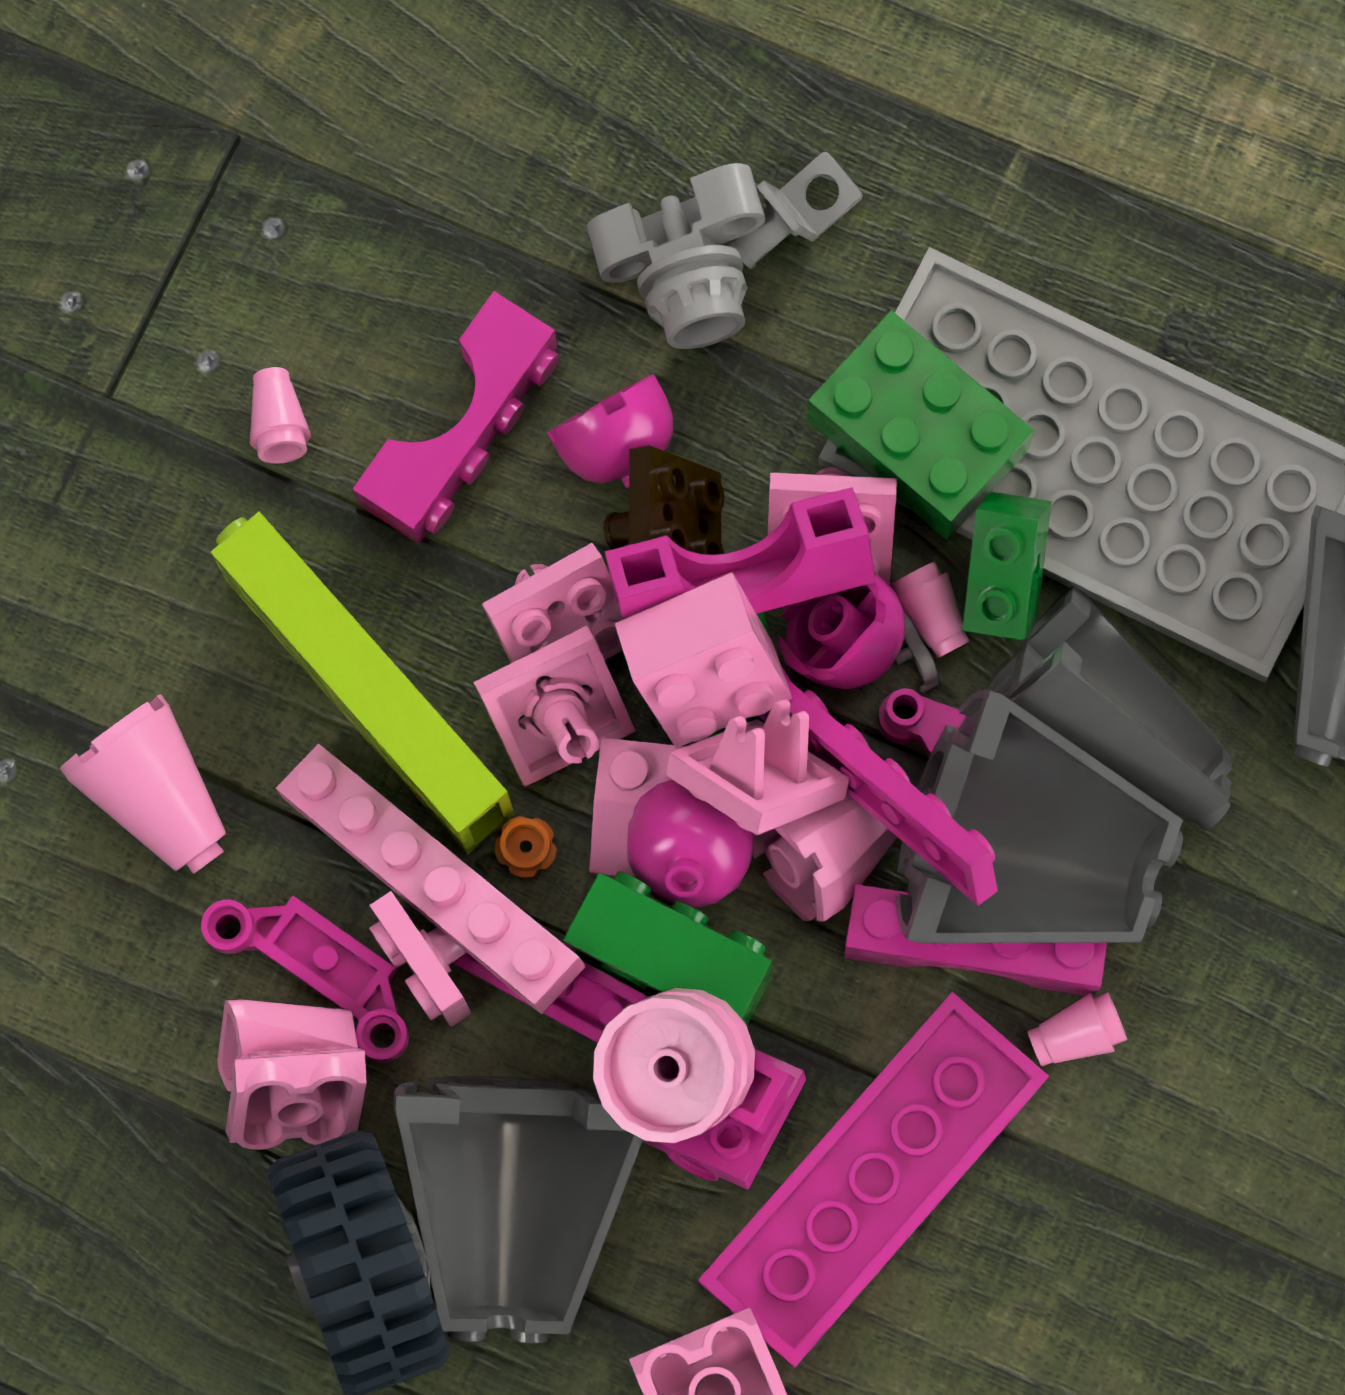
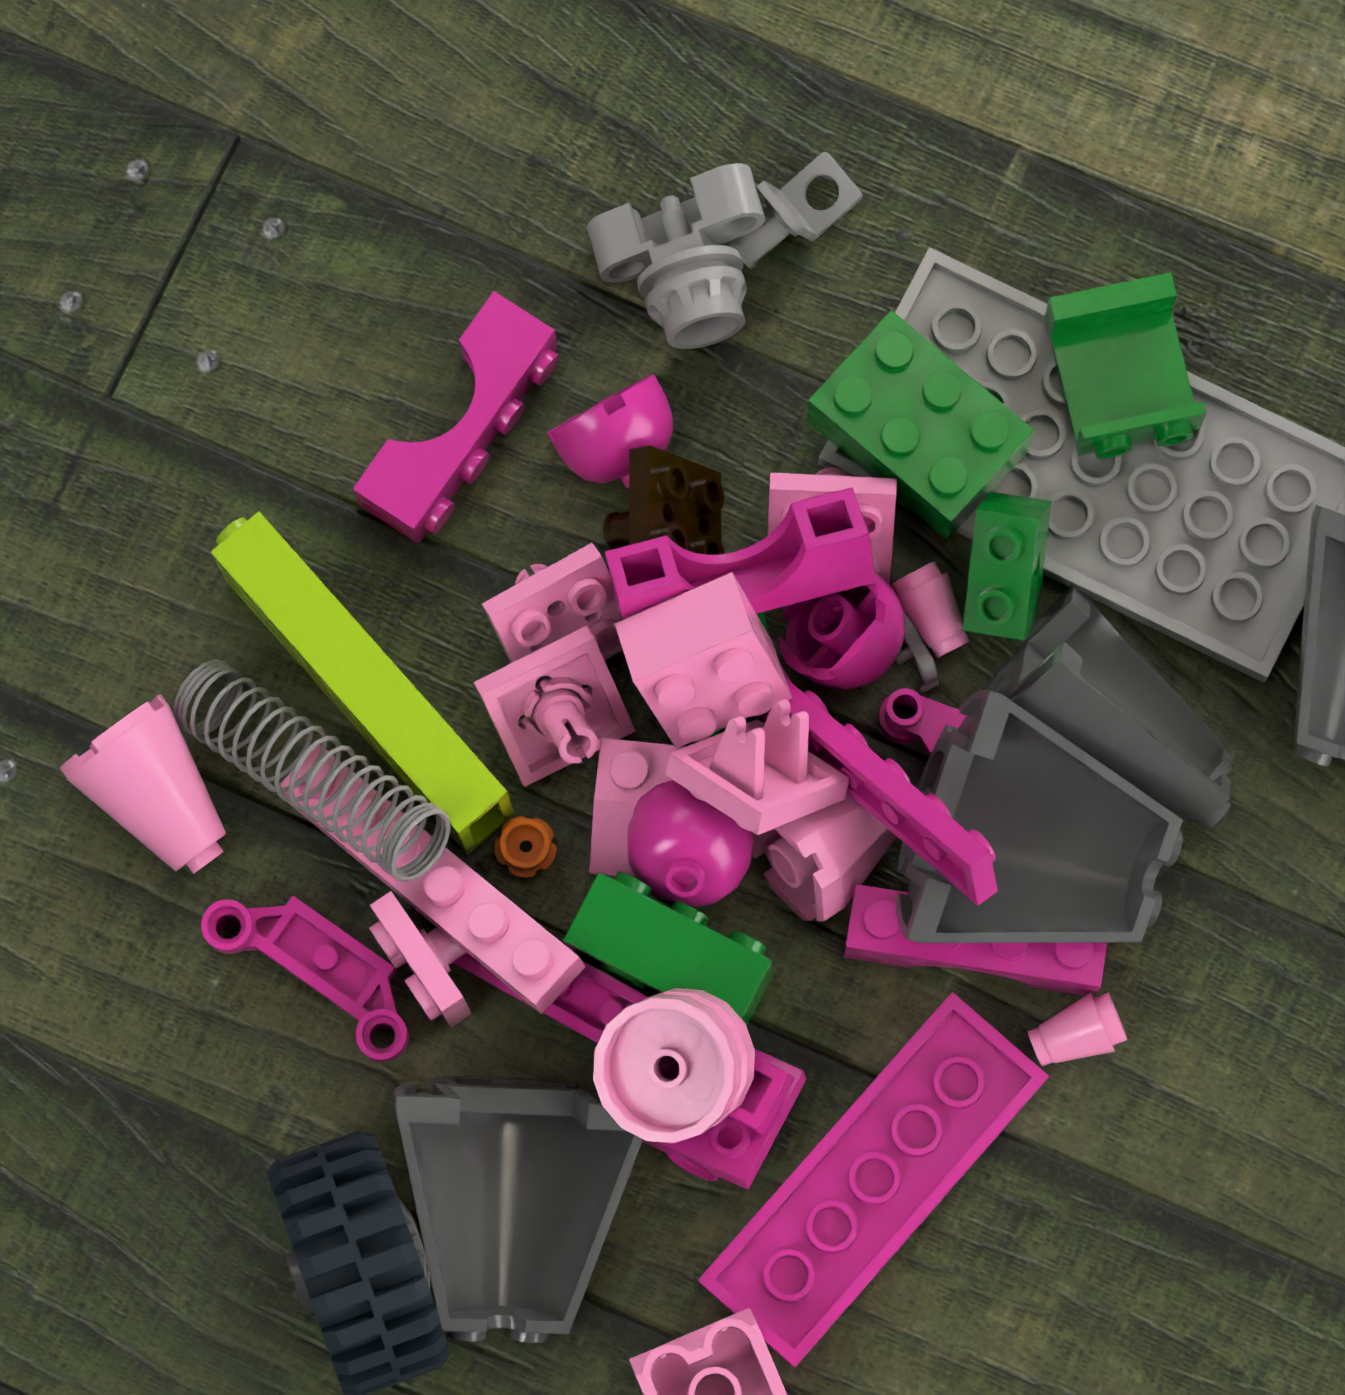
(219, 716): none -> light grey piece
(277, 420): bright pink cone -> none
(290, 1073): bright pink piece -> none
(1122, 366): none -> green panel

